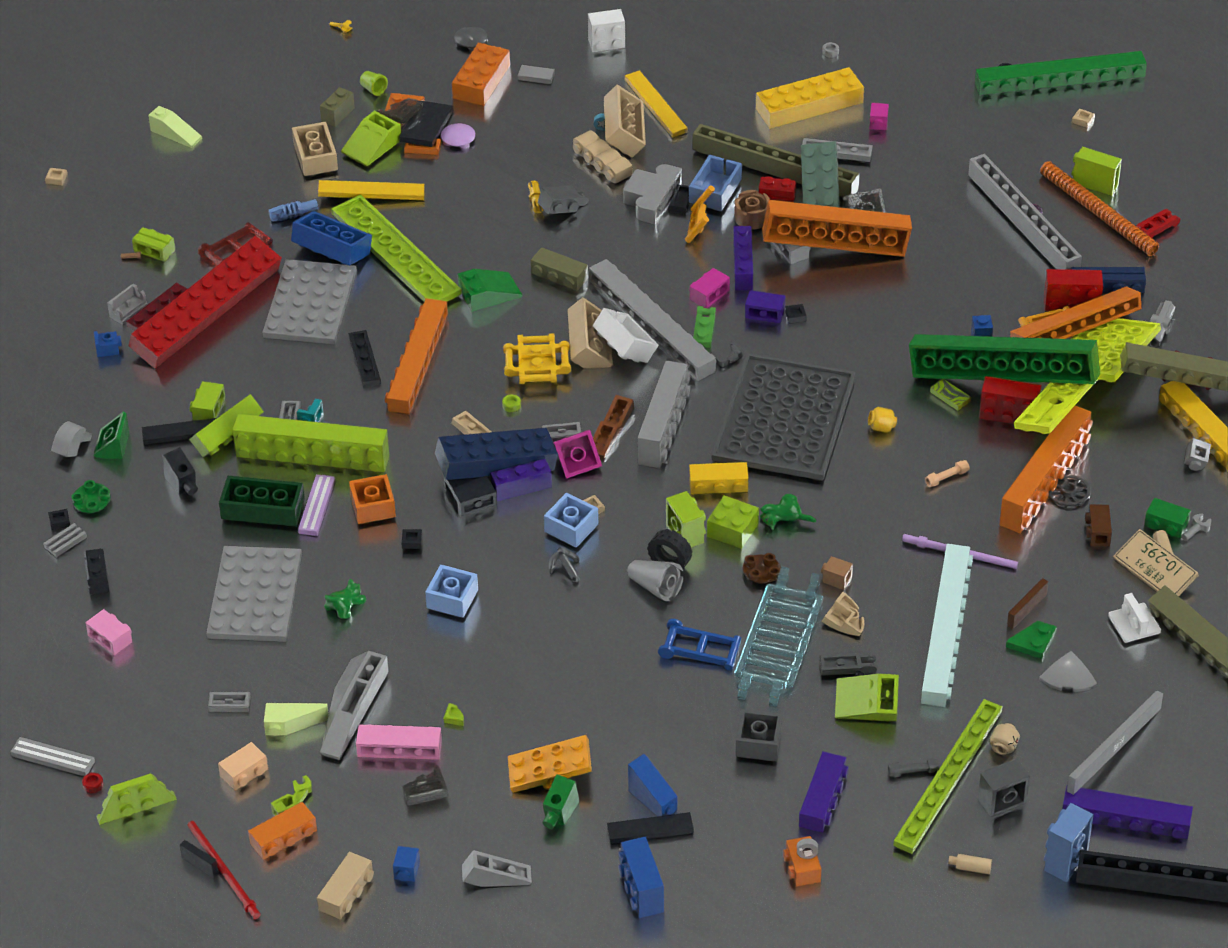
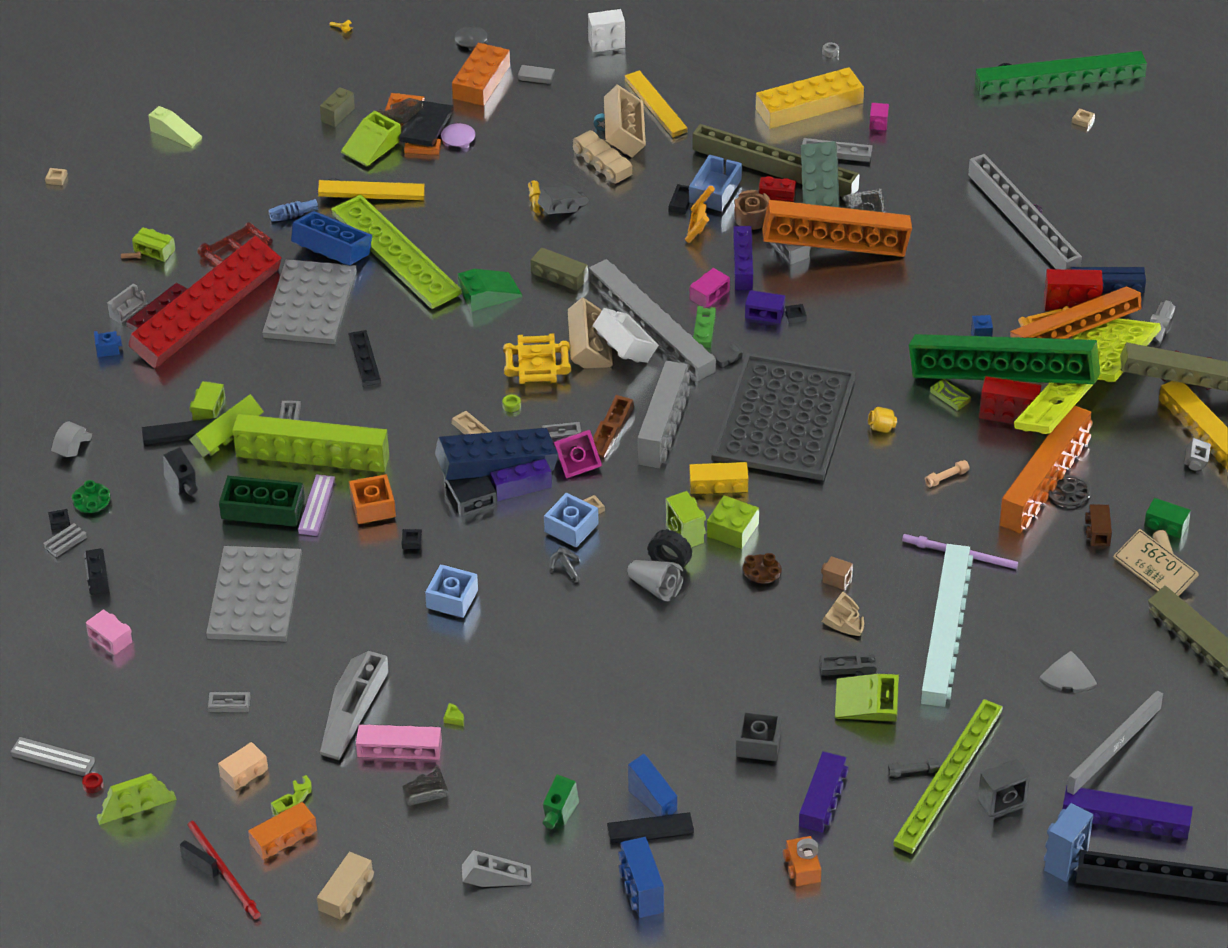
(113, 438): green slope -> none
(292, 717): yellowish green slope -> none
(313, 412): teal bracket -> none
(314, 148): tan brick -> none
(345, 599): green animal -> none
(374, 82): lime piece -> none
(406, 863): blue brick -> none
(416, 356): orange brick -> none
(542, 764): light orange plate -> none
(651, 191): light grey brick -> none
(675, 626): blue piece -> none
(778, 684): clear light blue bar -> none
(786, 510): green animal -> none
(971, 863): tan cylinder -> none
(1004, 738): tan head -> none
(1027, 603): reddish brown tile -> none
(1033, 639): green wing -> none
(1096, 170): lime brick -> none
(1099, 208): orange piece -> none
(1134, 620): white bracket -> none
(1158, 223): red plate -> none
(1197, 525): light grey bar -> none

